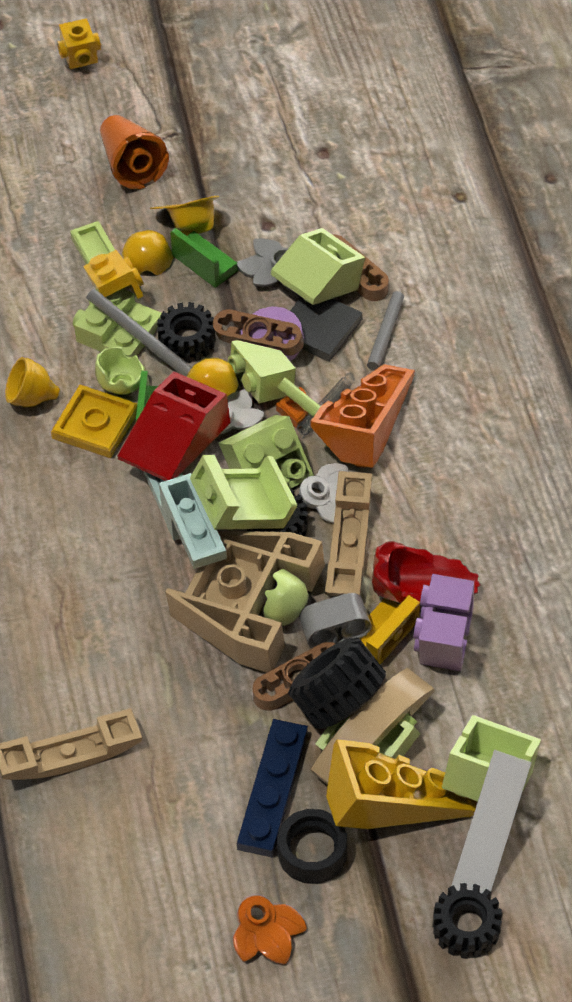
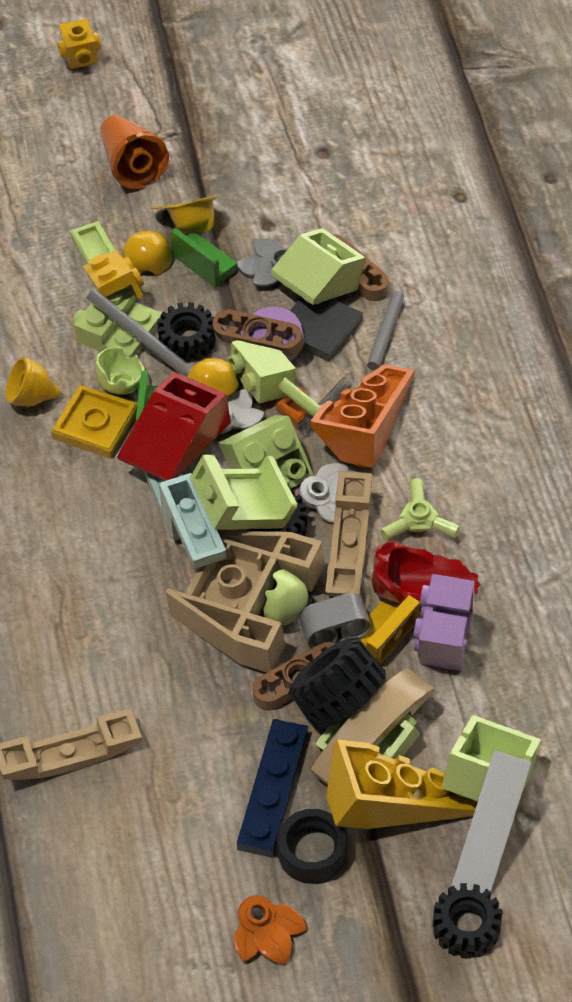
(419, 516): none -> yellowish green piece

